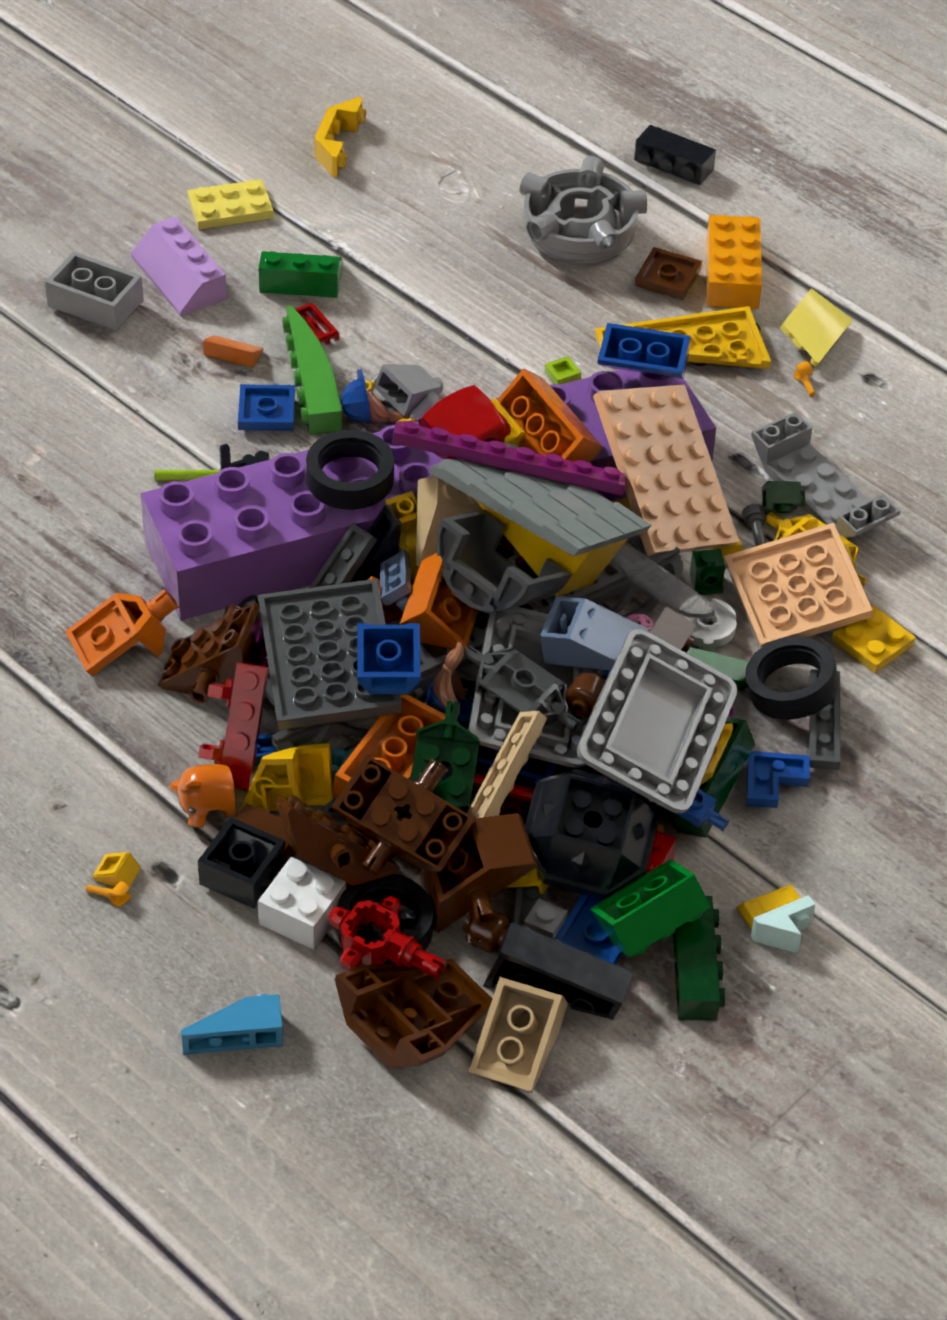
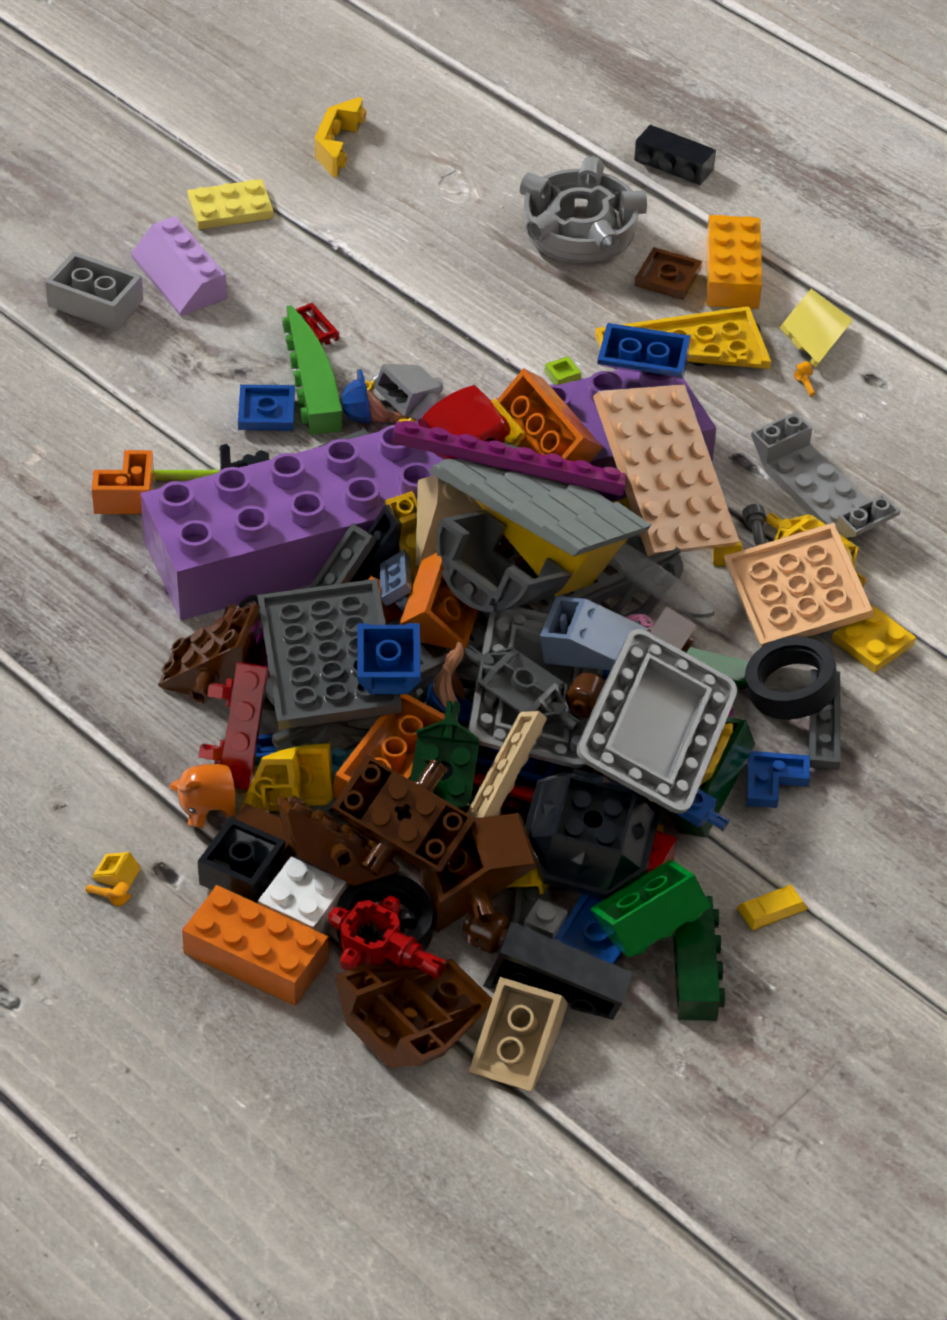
(119, 626): orange plate -> none
(120, 489): none -> orange brick
(232, 350): orange slope -> none
(240, 1026): dark azure slope -> none
(255, 945): none -> orange brick
(300, 274): green slope -> none
(350, 444): black tyre -> none
(707, 571): dark green brick -> none
(720, 632): white plate -> none
(782, 496): dark green brick -> none
(783, 925): light aqua slope -> none

